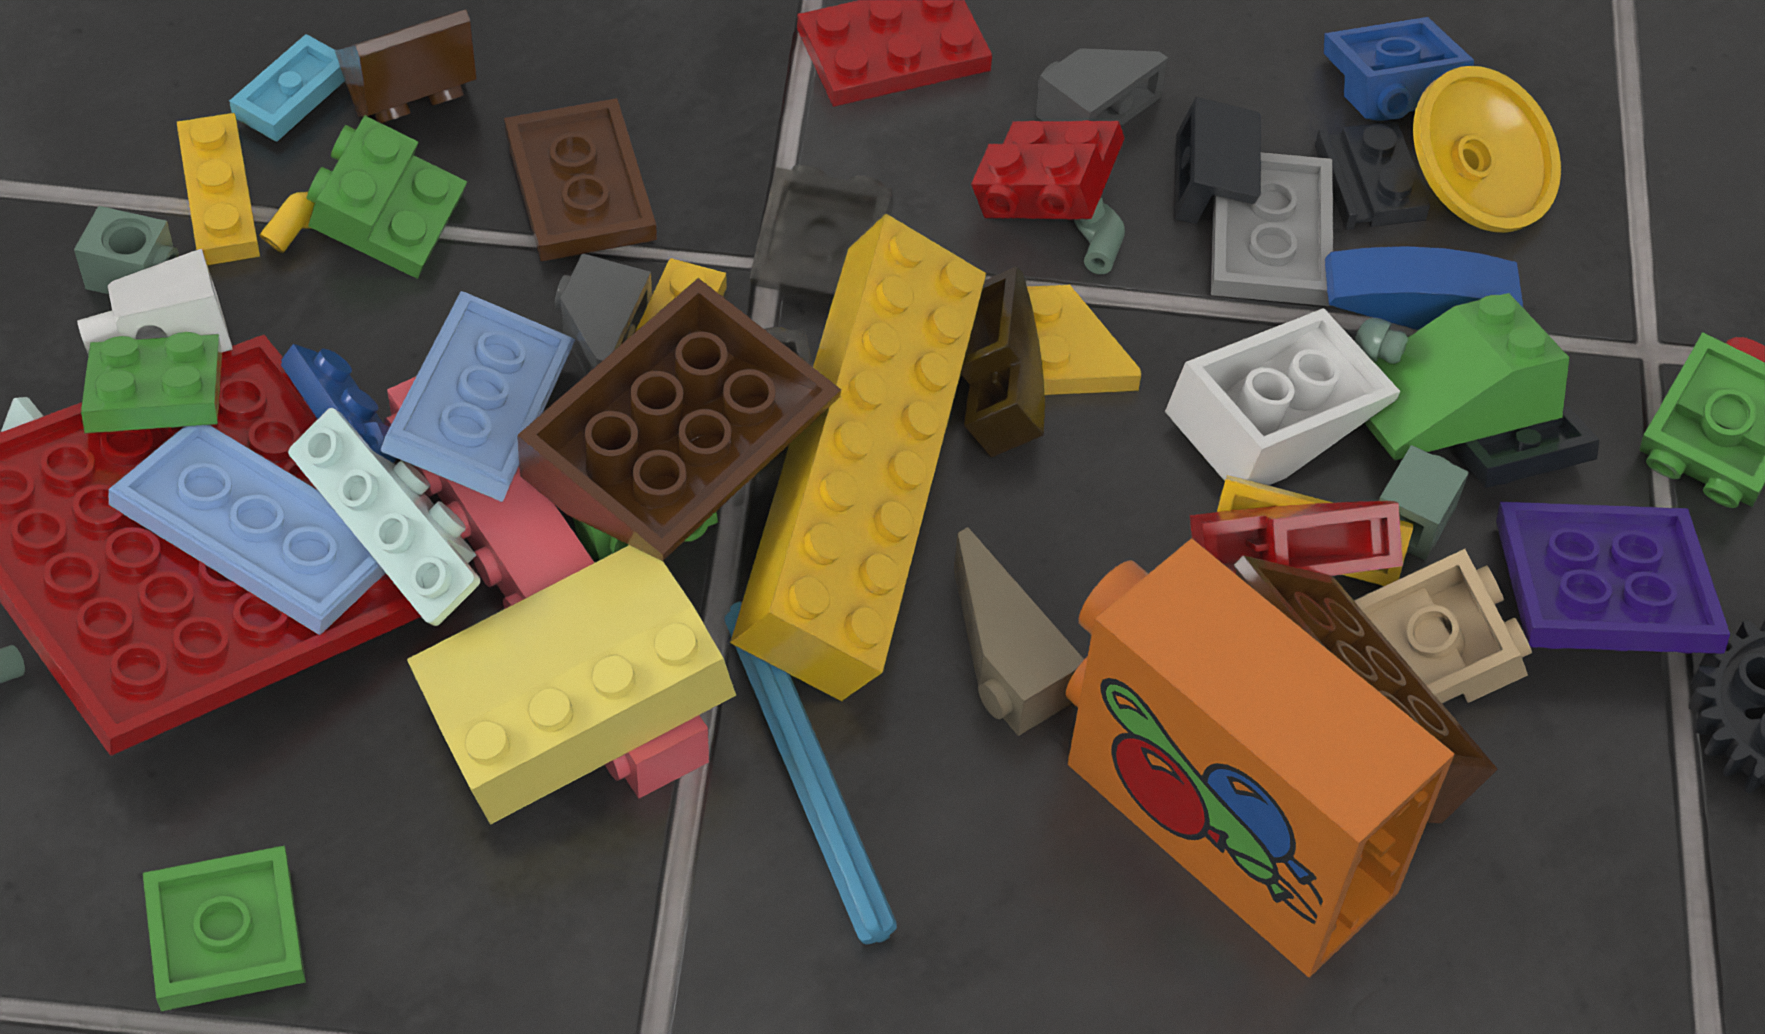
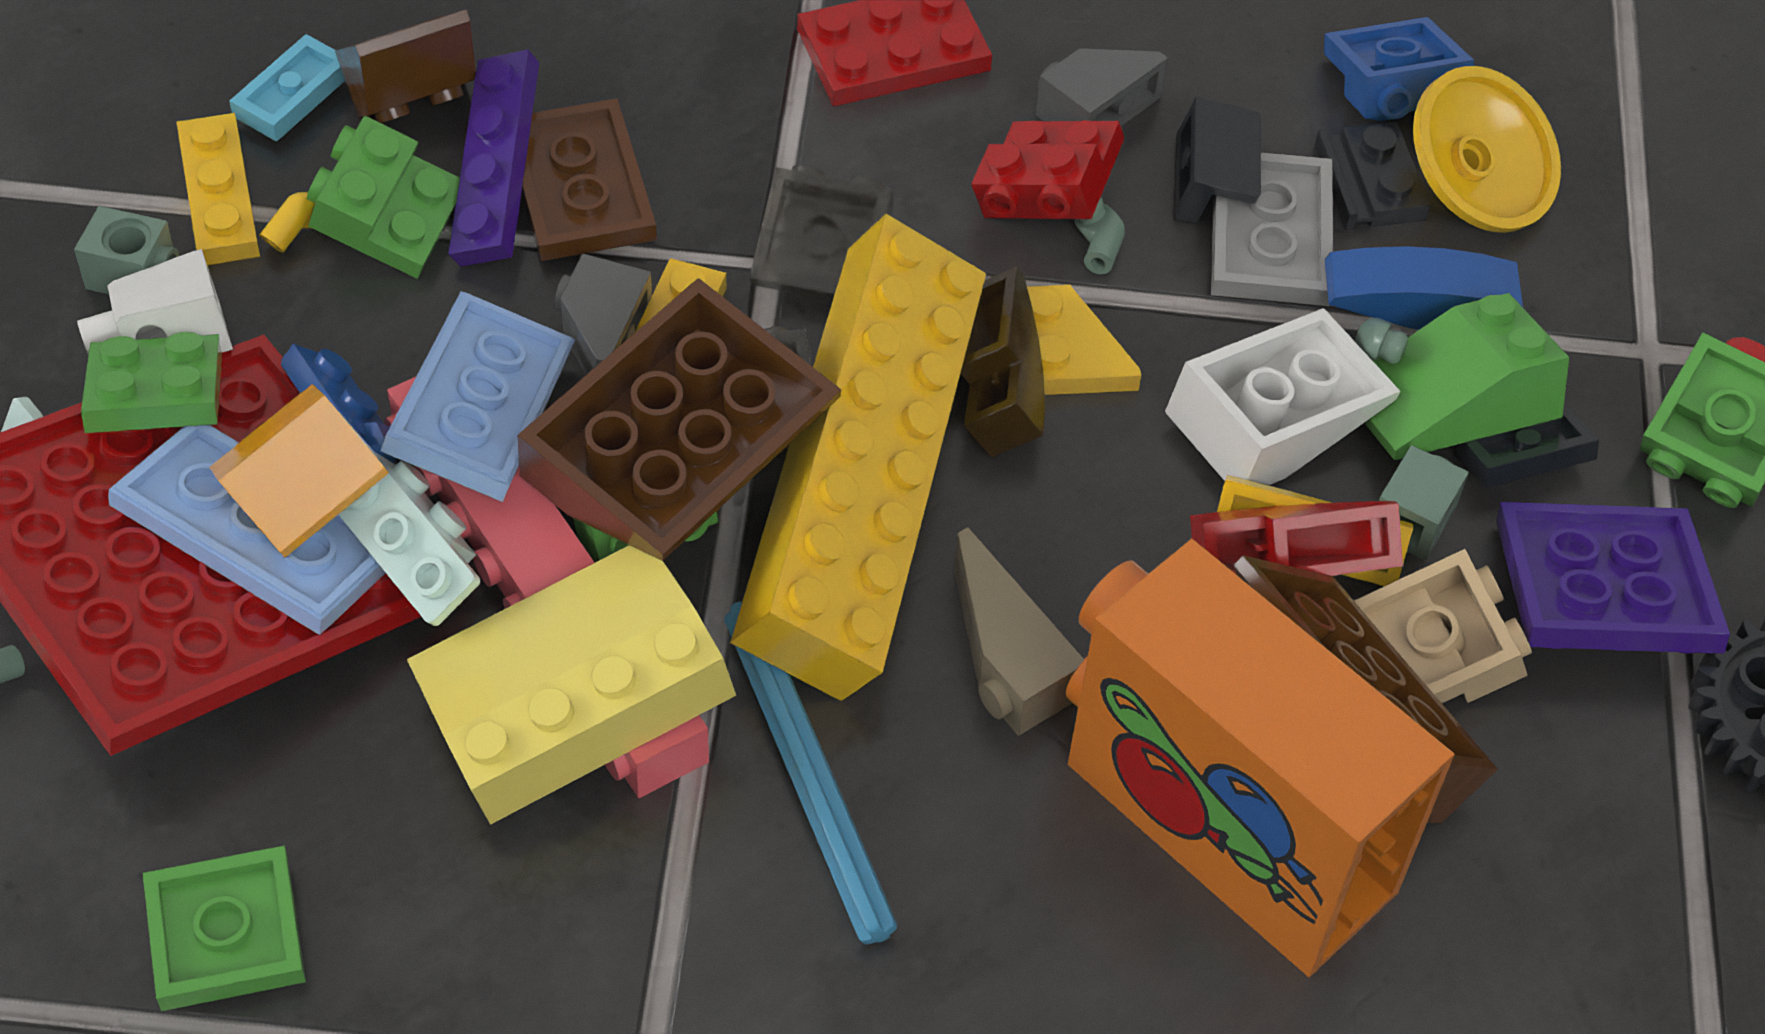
(298, 470): none -> light orange slope
(494, 158): none -> dark purple plate

